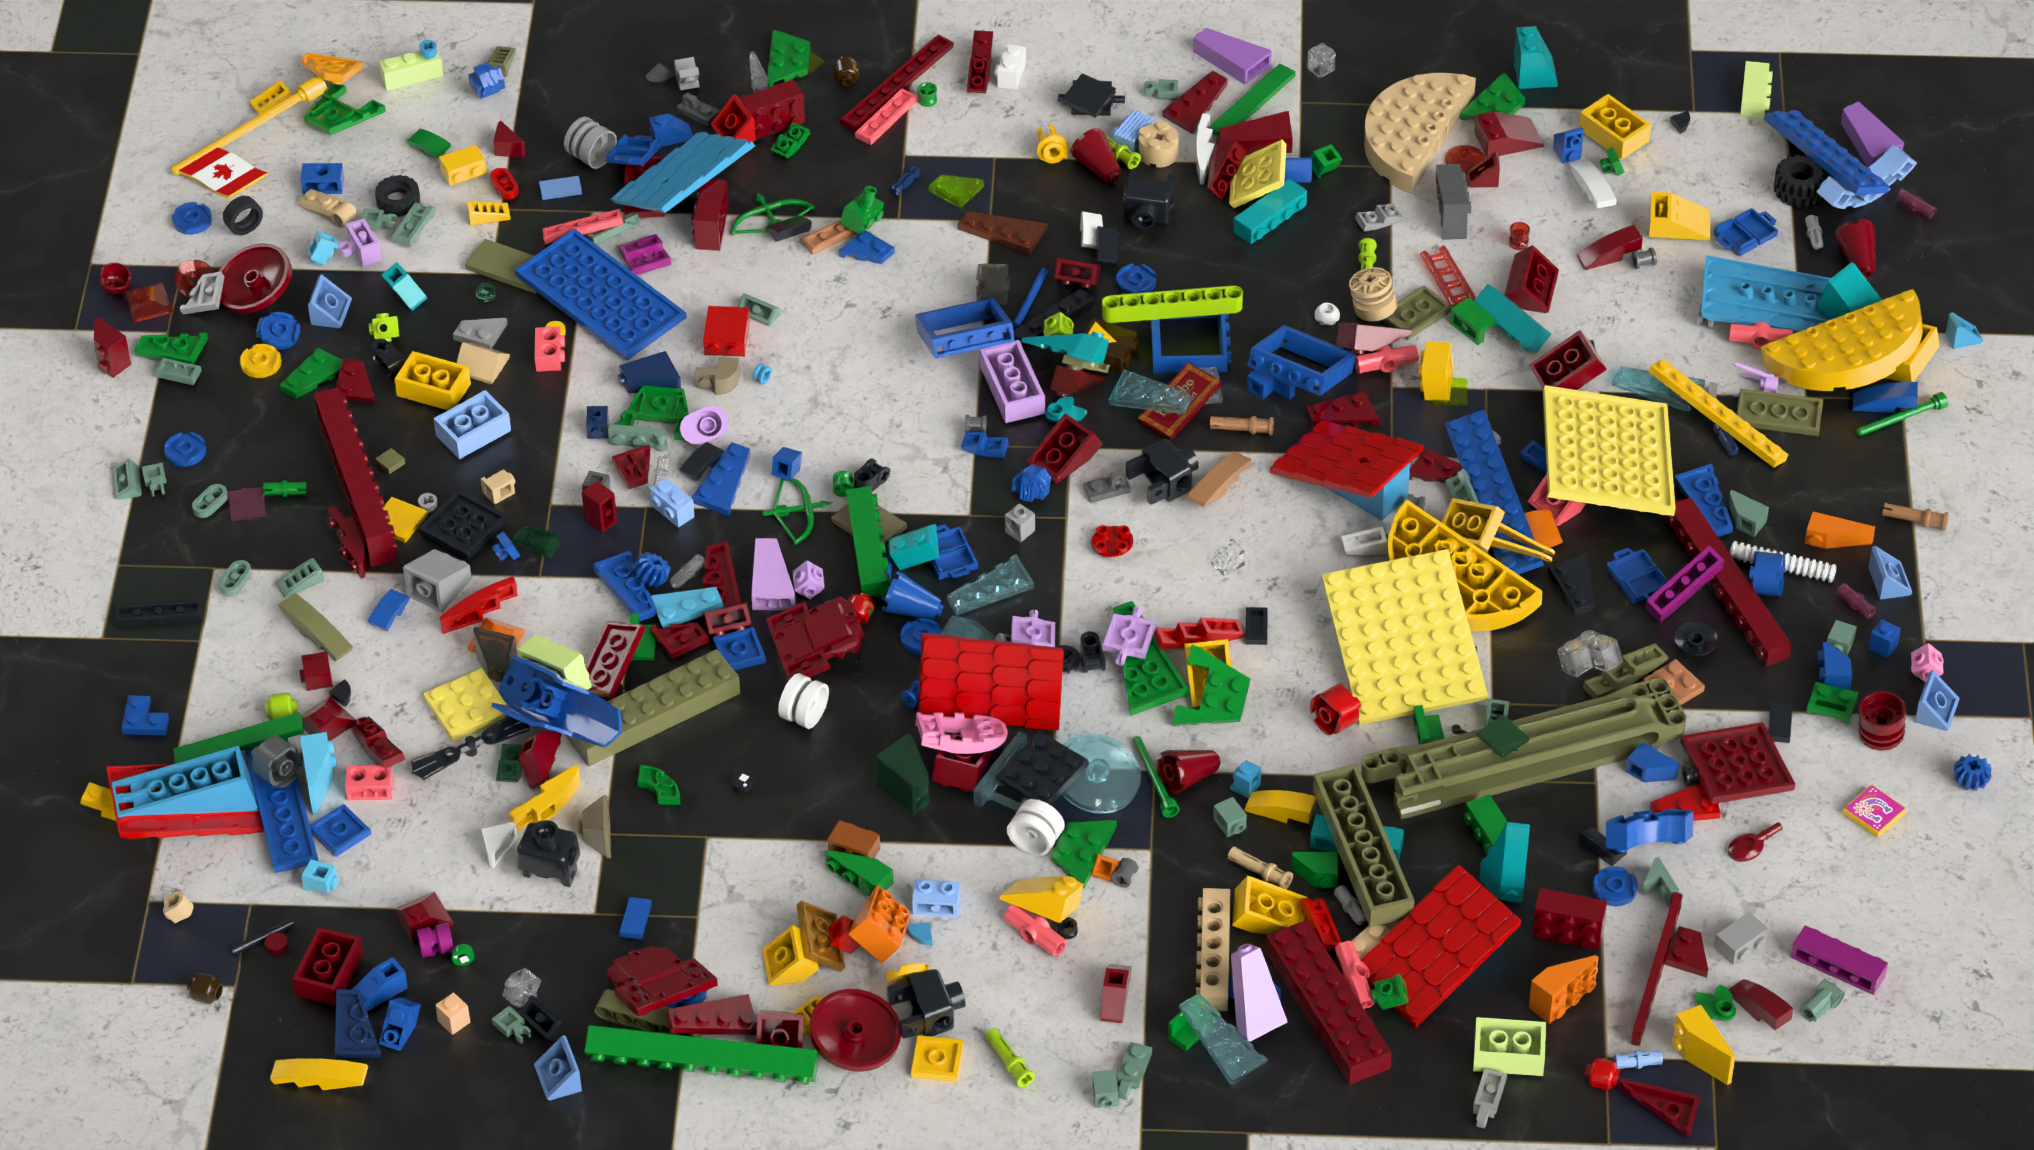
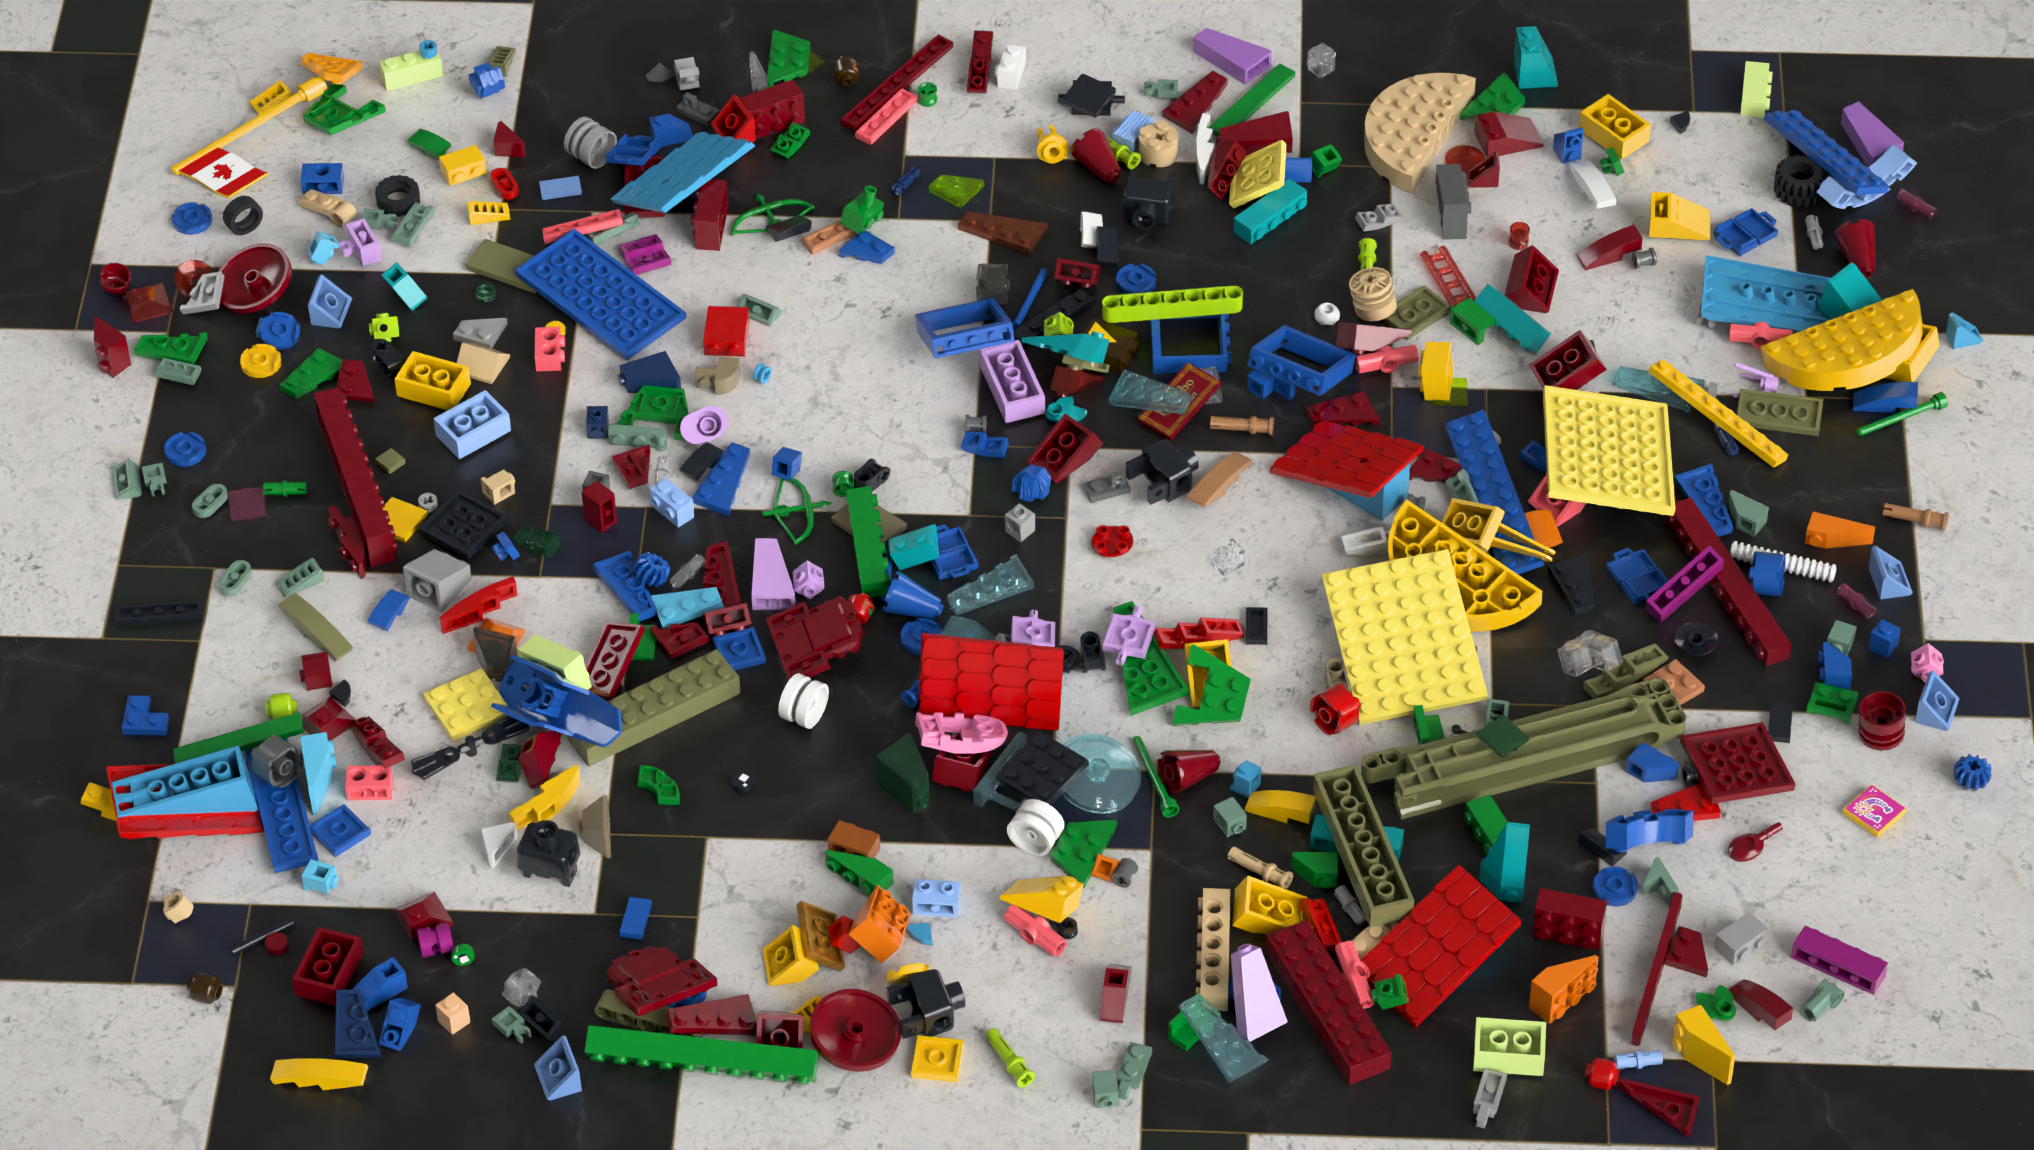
(1336, 673): none -> dark tan piece

